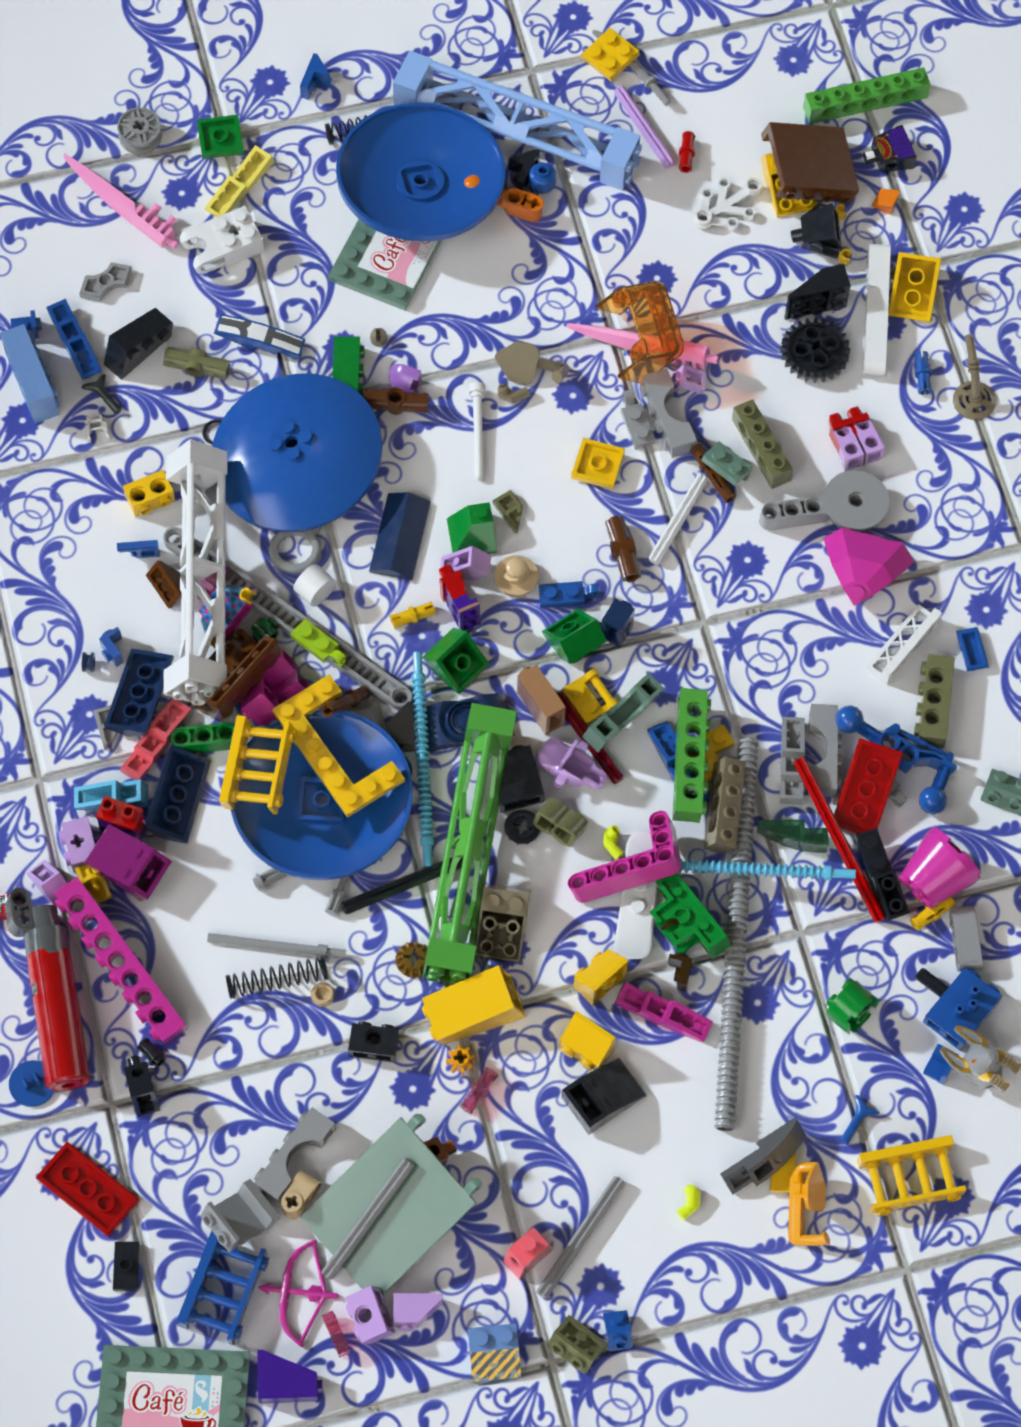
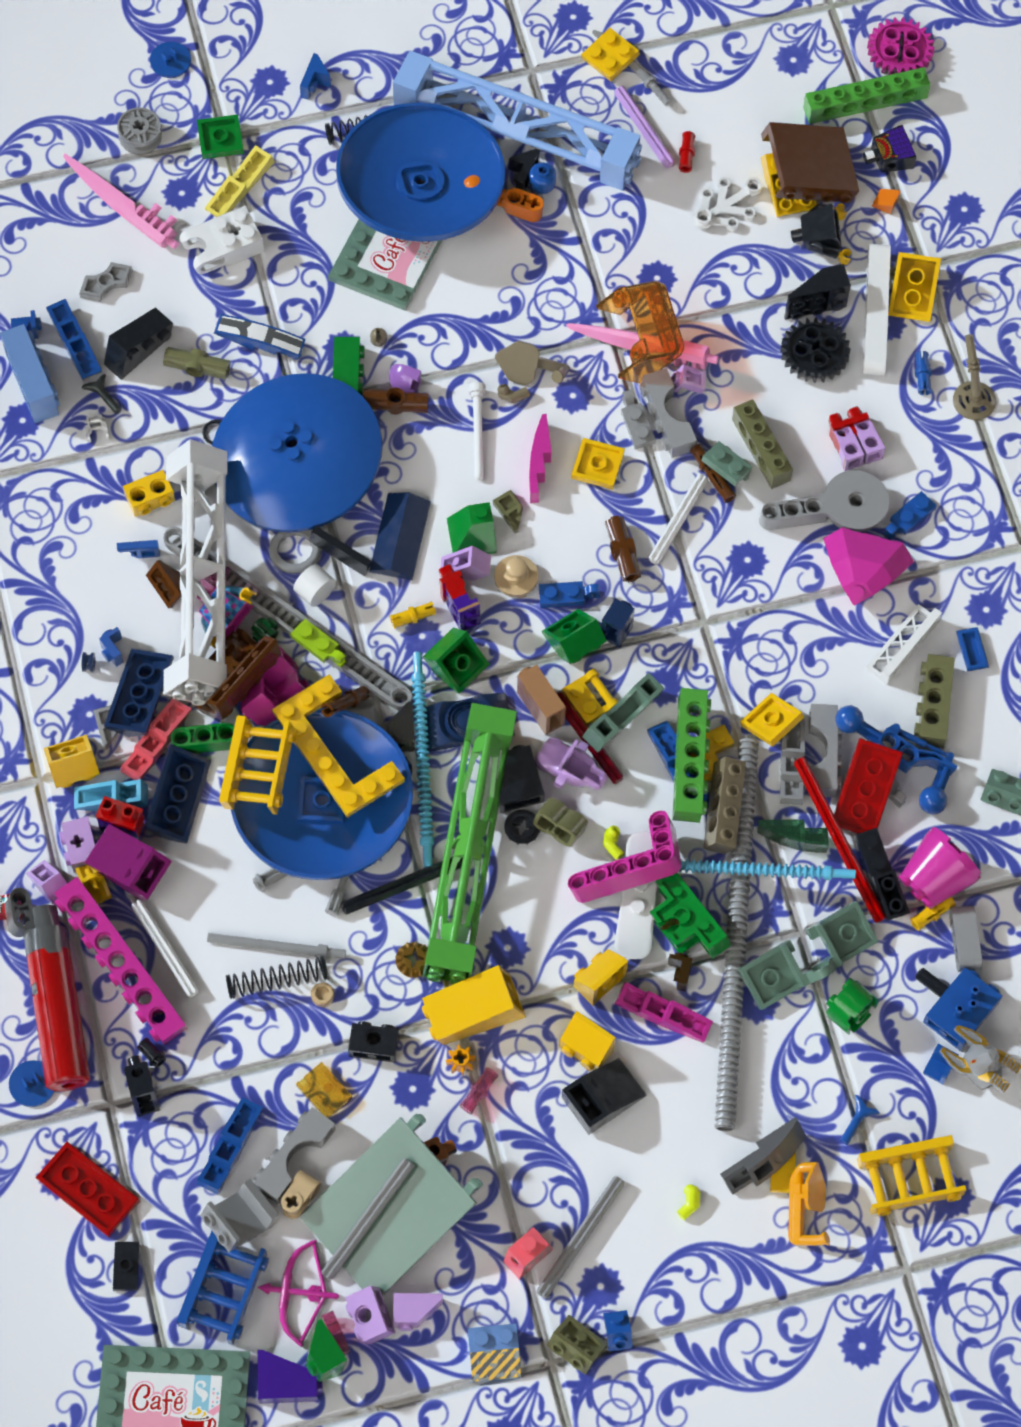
(71, 761): none -> yellow slope
(165, 948): none -> white axle
(170, 59): none -> blue piece
(229, 1145): none -> blue slope
(324, 1090): none -> clear yellow plate
(324, 1355): none -> green slope
(340, 550): none -> black tile
(502, 922): dark tan slope -> none
(539, 455): none -> dark pink slope
(772, 719): none -> yellow plate
(777, 972): none -> sand green plate
(881, 46): none -> dark pink gear
(910, 515): none -> blue plate

